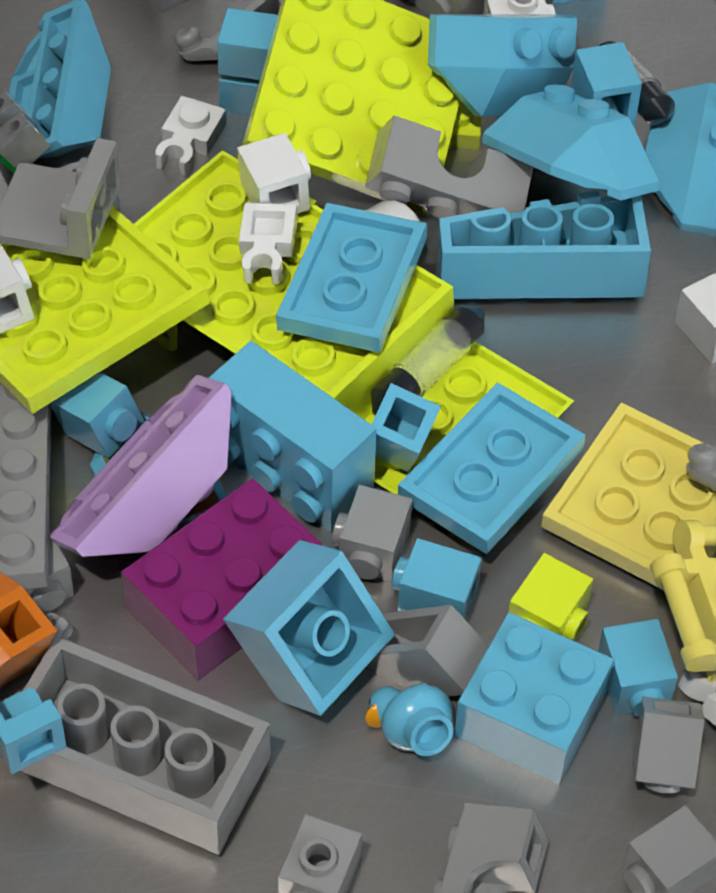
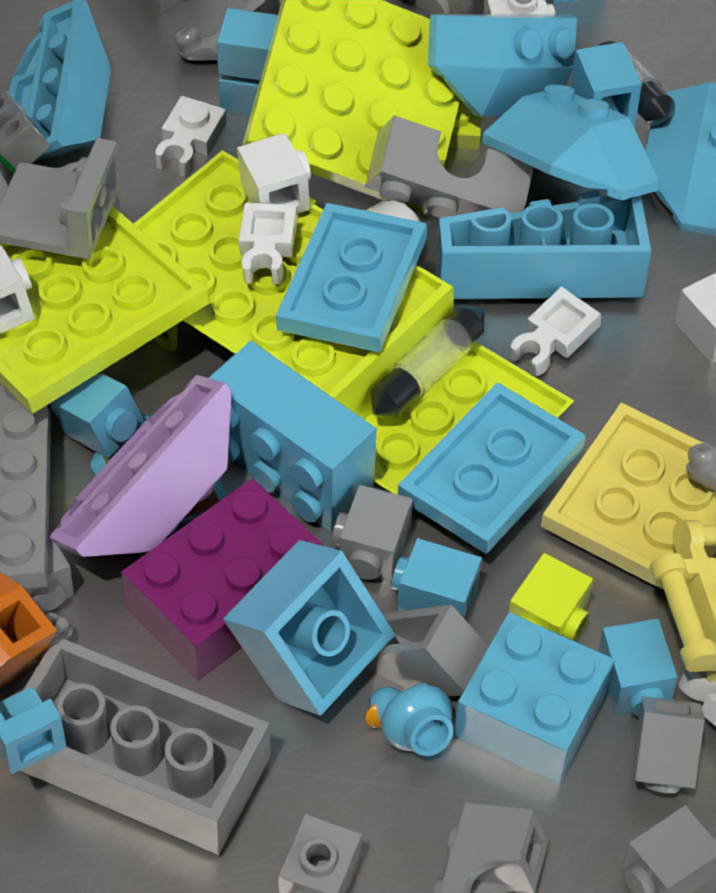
(403, 426): medium azure brick -> none
(557, 325): none -> white plate

